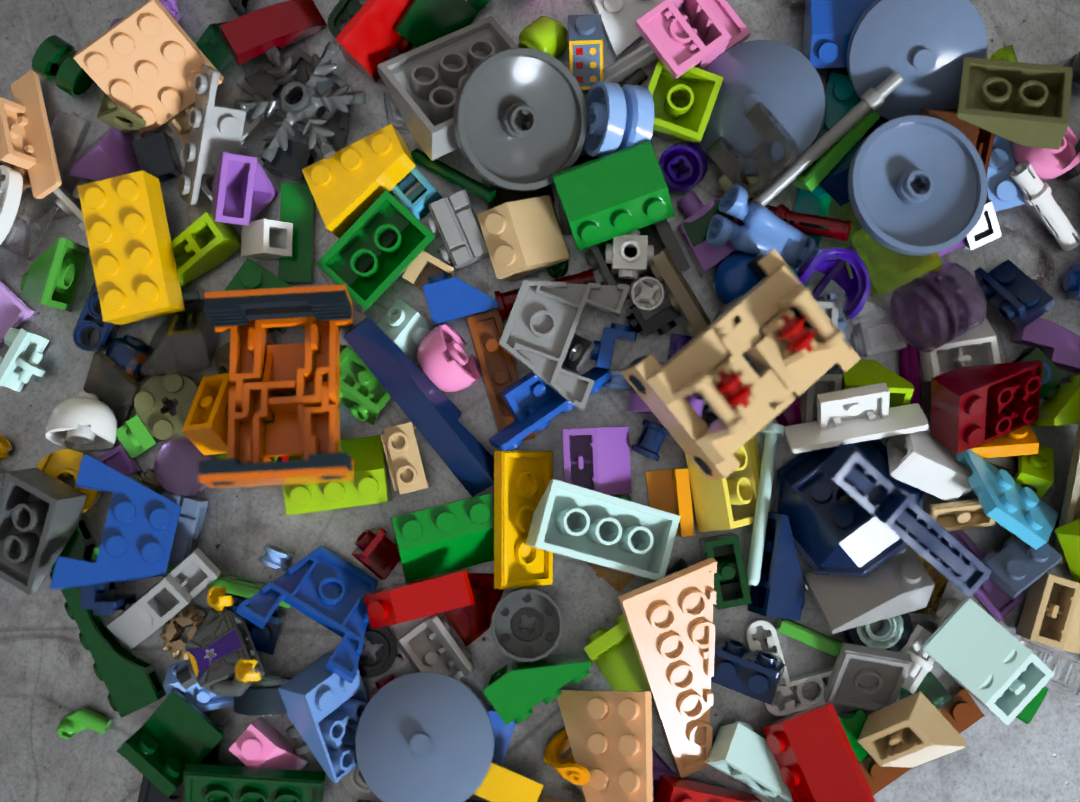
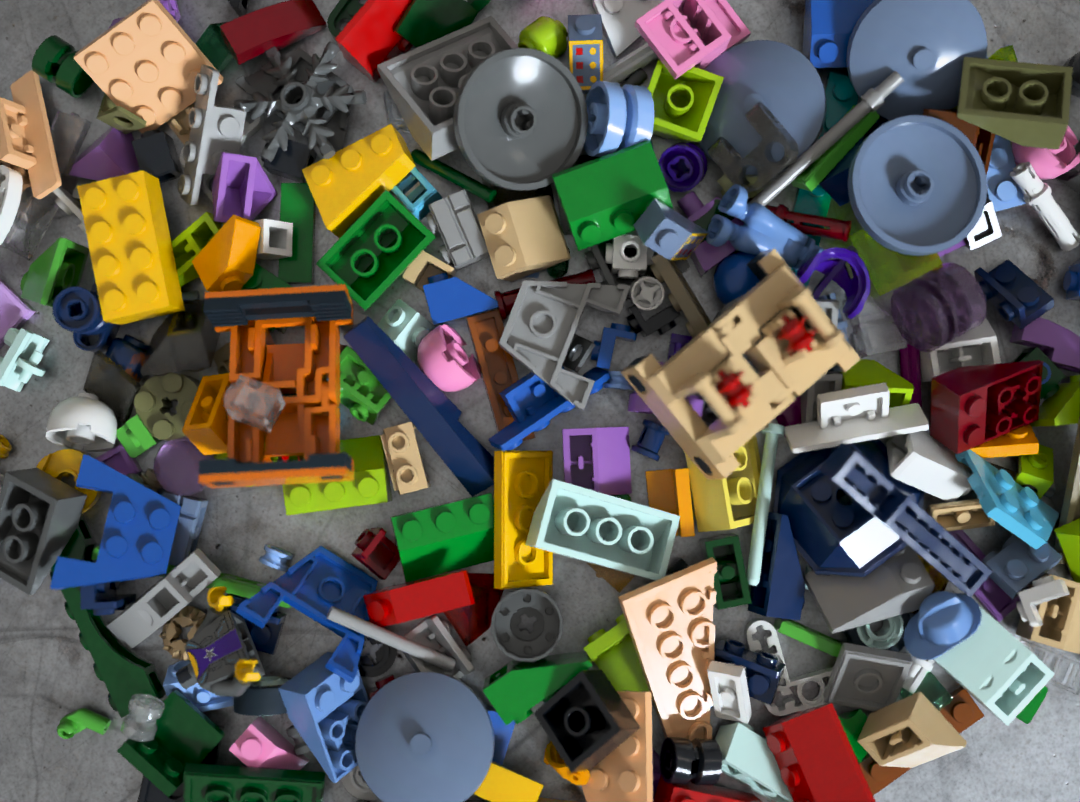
(79, 311): none -> dark blue wheel
(142, 718): none -> clear wheel
(229, 256): none -> light orange slope
(254, 403): none -> clear brick
(390, 638): none -> light grey bar
(586, 720): none -> black brick
(668, 232): none -> sand blue slope
(690, 761): none -> black wheel
(729, 691): none -> white plate
(941, 624): none -> medium blue piece
(1042, 591): none -> white bracket

